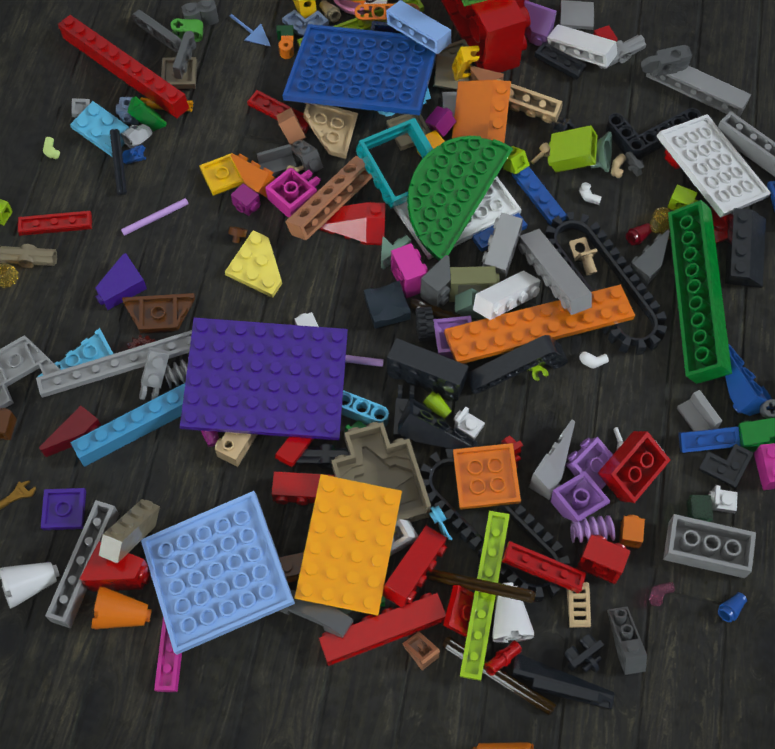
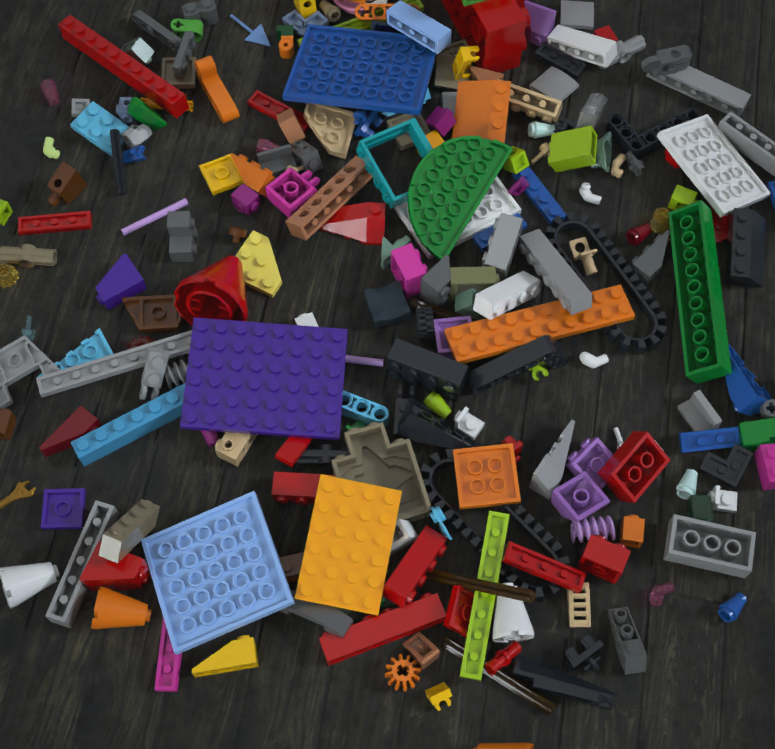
(27, 331): none -> clear light blue hand
(50, 91): none -> clear pink cone
(65, 185): none -> reddish brown torso
(139, 51): none -> slope
(182, 236): none -> dark grey brick
(214, 292): none -> red cone
(215, 89): none -> orange beam
(234, 656): none -> yellow slope
(264, 145): none -> clear pink cone
(365, 120): none -> blue hips
(402, 680): none -> orange gear
(439, 693): none -> yellow tile
(518, 187): none -> magenta slope
(540, 129): none -> light aqua cone
(554, 84): none -> light grey slope
(591, 111): none -> clear slope
(687, 484): none -> light aqua cone

